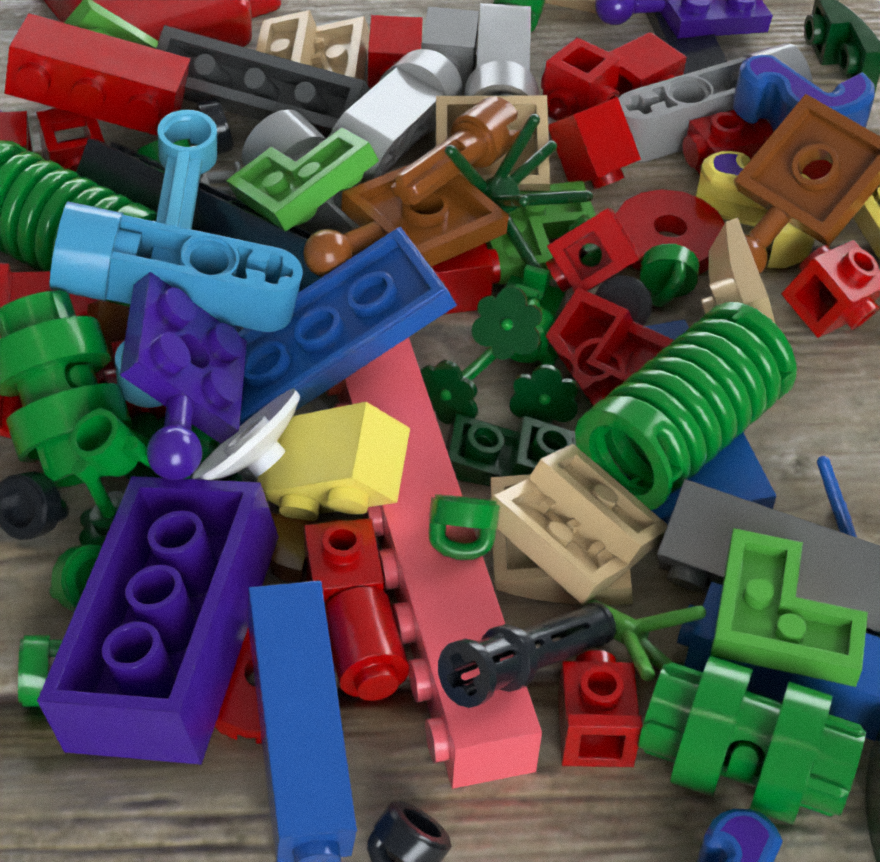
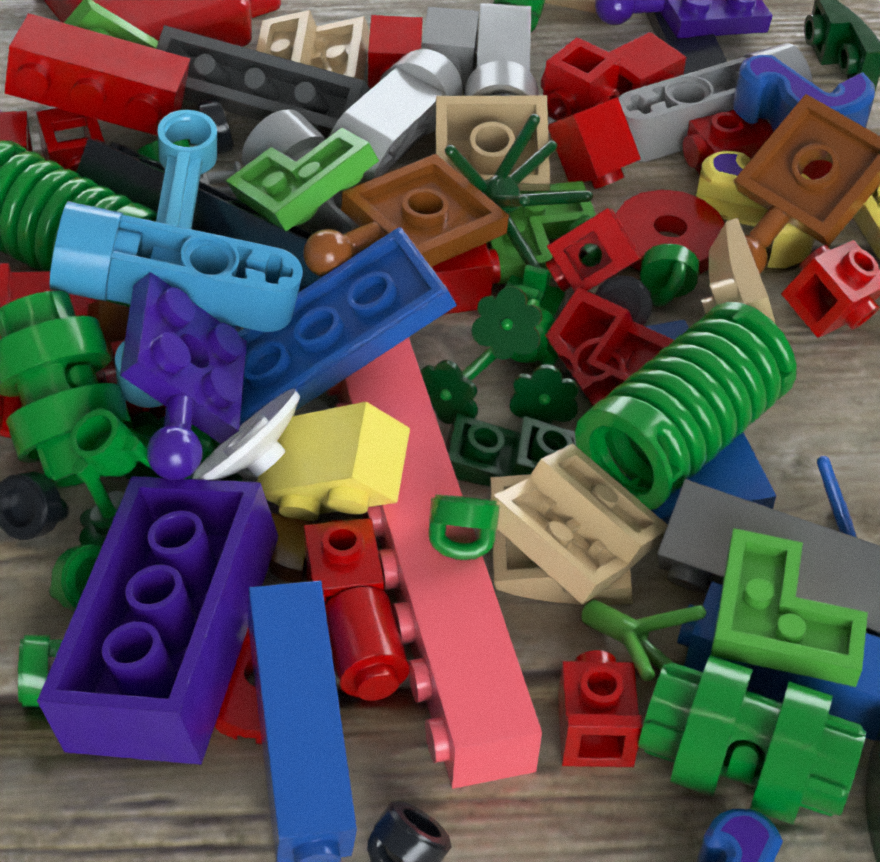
(477, 134): dark orange piece -> none
(578, 631): black pin -> none

